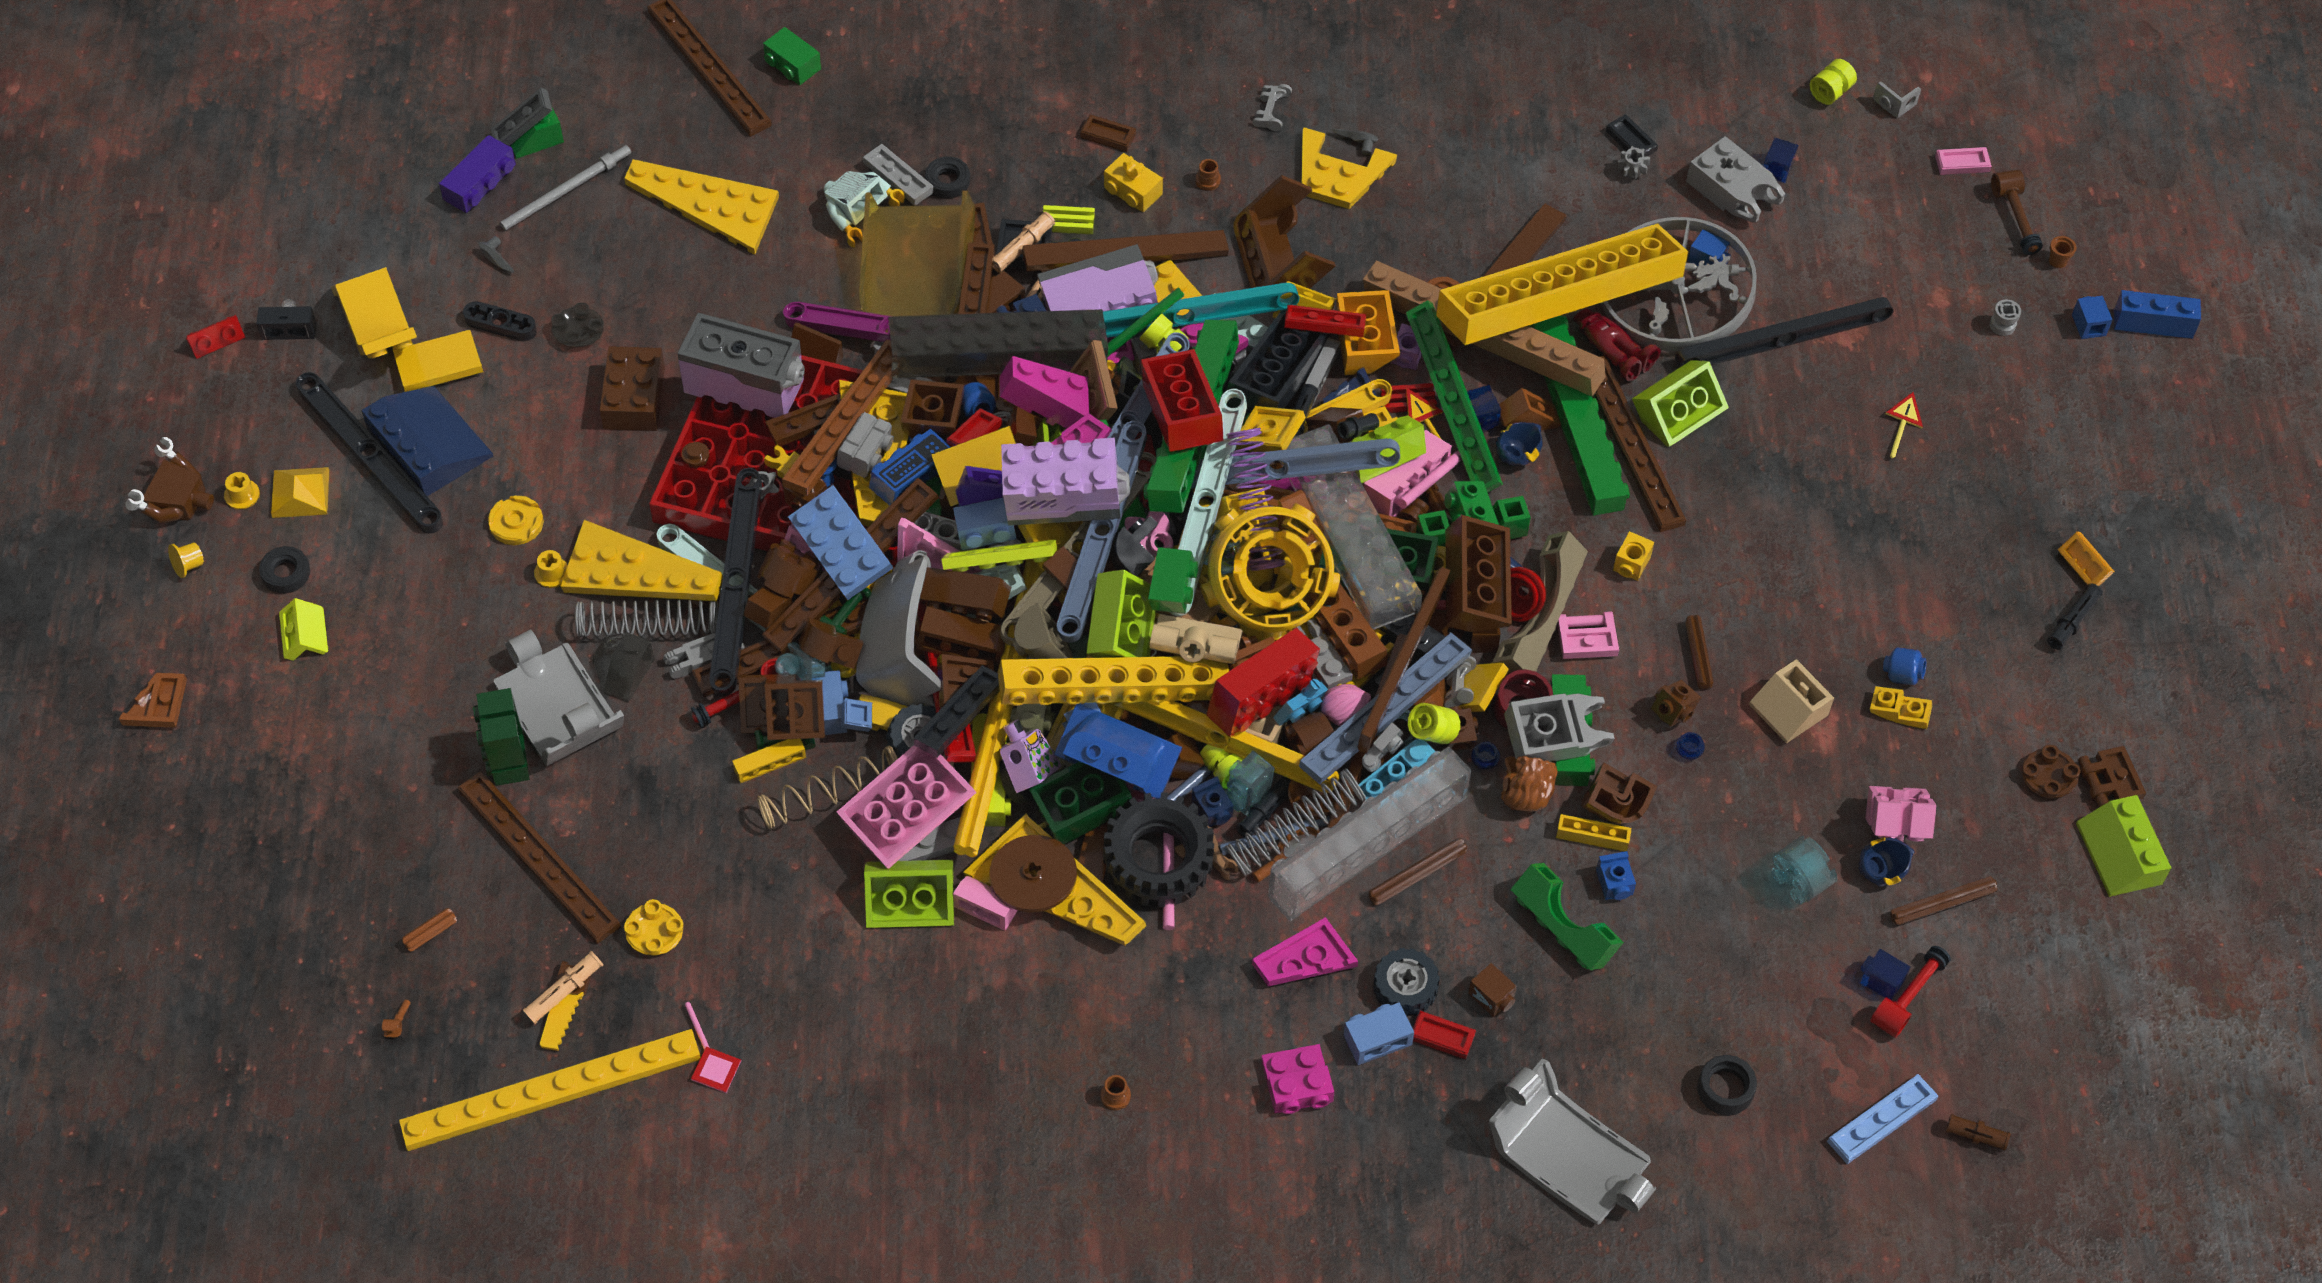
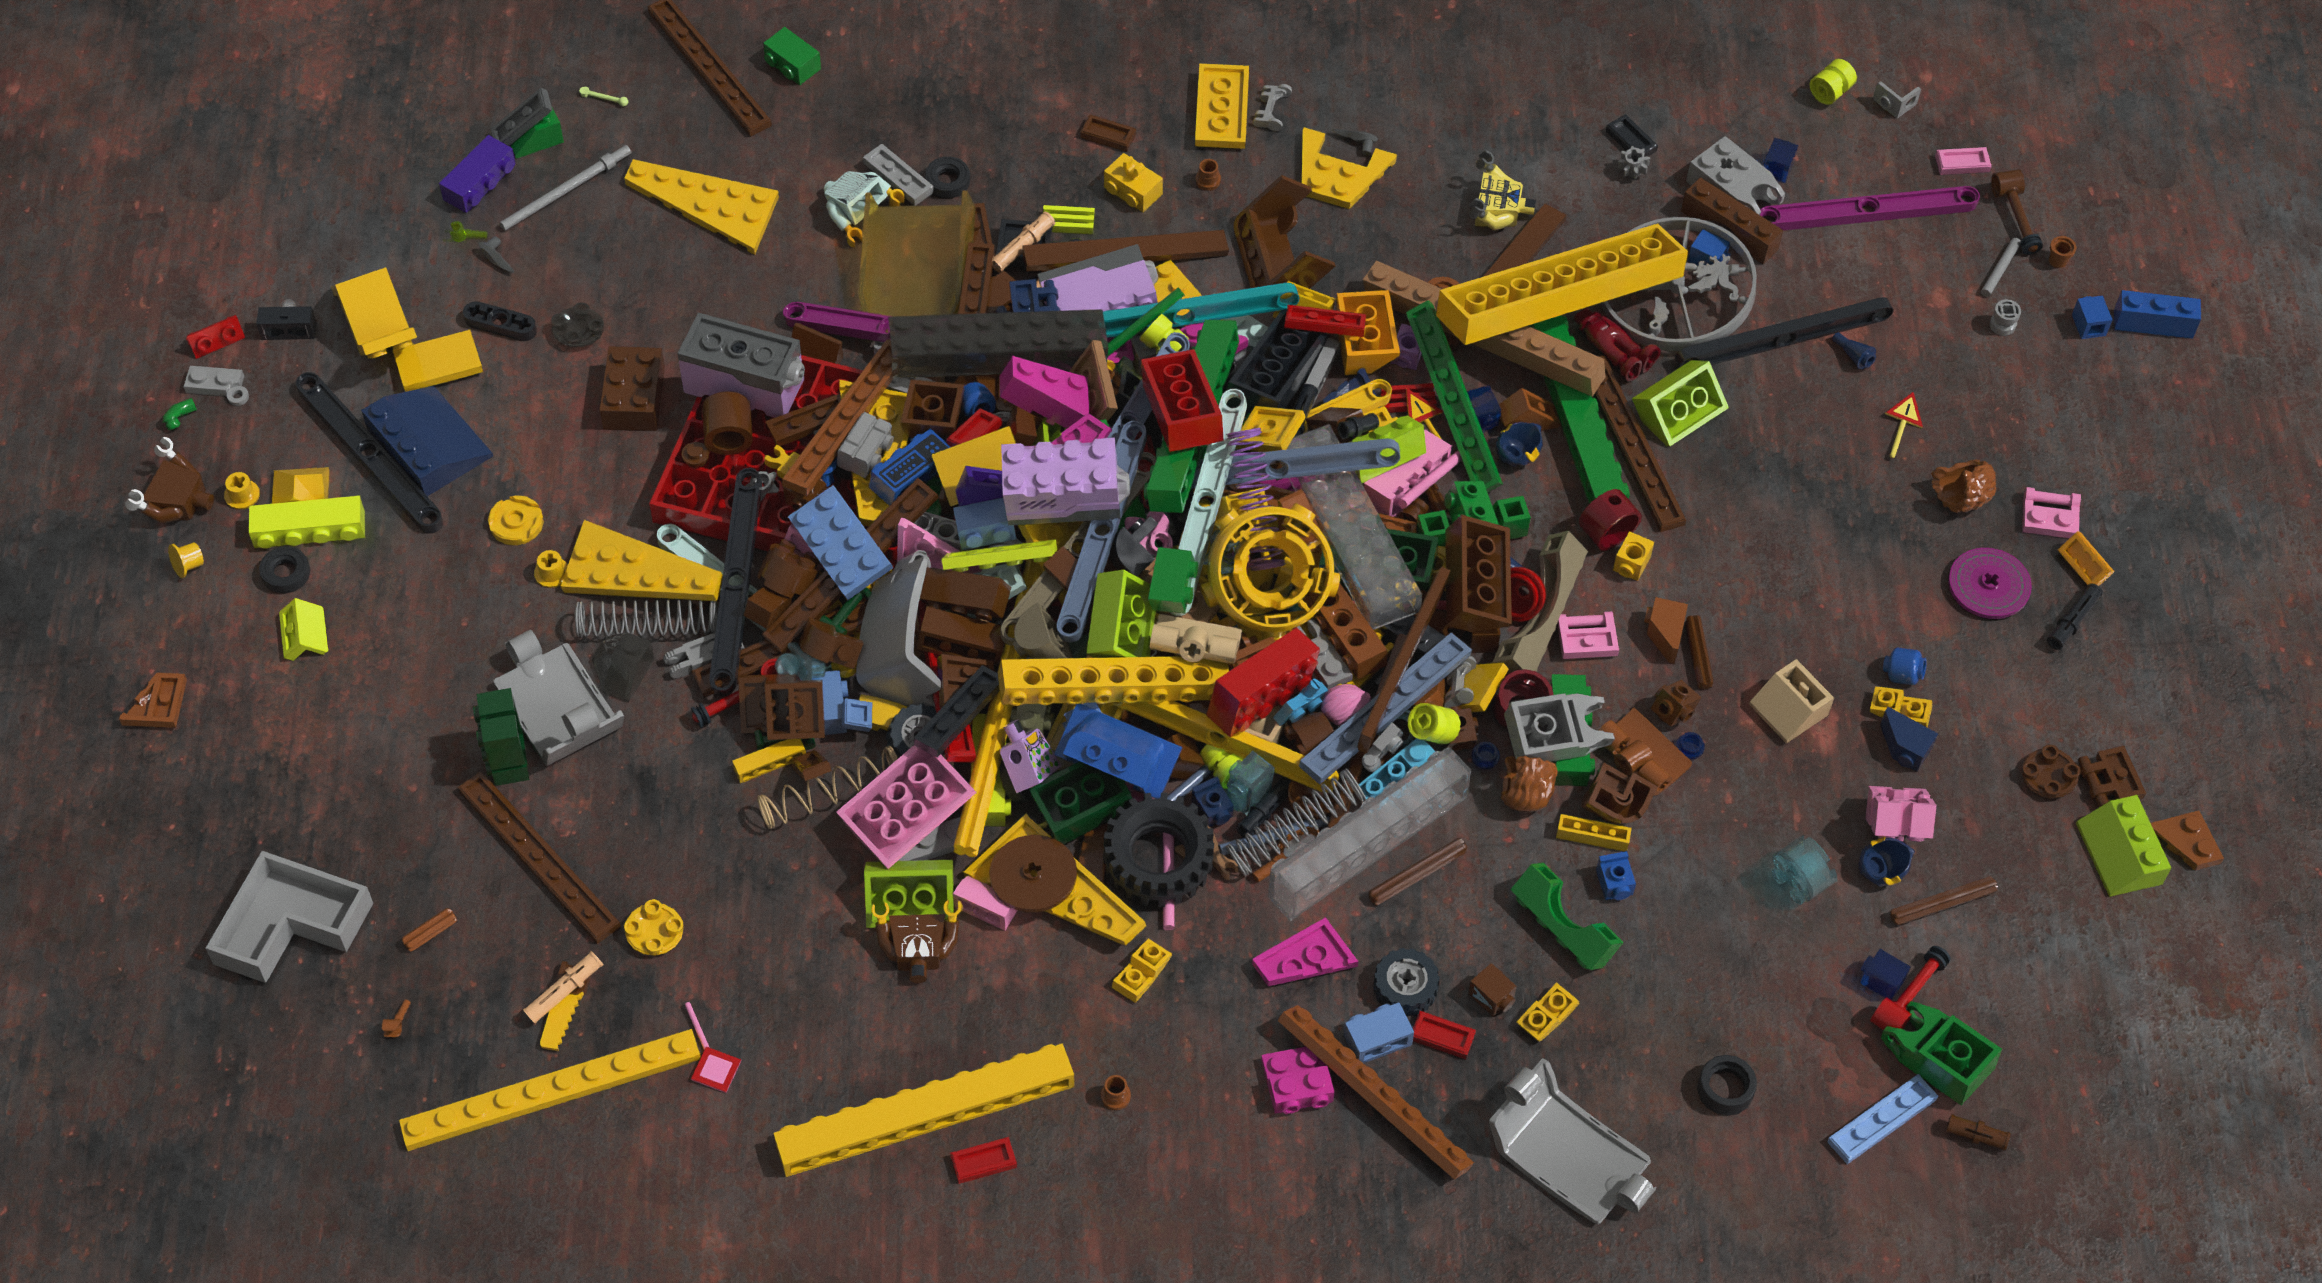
(178, 410): none -> green arm
(217, 382): none -> light grey hinge
(283, 901): none -> light grey piece
(307, 522): none -> neon yellow brick
(460, 233): none -> clear neon green hand
(585, 92): none -> yellowish green hinge
(727, 423): none -> reddish brown piece
(810, 765): none -> reddish brown tile
(917, 940): none -> reddish brown torso
(923, 1109): none -> yellow brick
(983, 1160): none -> red tile
(1026, 296): none -> dark blue plate
(1142, 970): none -> yellow slope
(1222, 106): none -> yellow plate
(1376, 1092): none -> dark orange plate
(1498, 197): none -> torso
(1548, 1012): none -> yellow slope
(1612, 515): none -> dark red piece
(1645, 751): none -> dark orange panel
(1666, 626): none -> dark orange slope
(1754, 231): none -> reddish brown arch
(1859, 353): none -> dark blue cone
(1886, 208): none -> magenta beam
(1907, 739): none -> dark blue slope
(1943, 1051): none -> green brick
(1965, 485): none -> dark orange hair
(1990, 565): none -> magenta piece
(2000, 267): none -> light grey bar
(2050, 520): none -> bright pink plate
(2190, 839): none -> dark orange wing

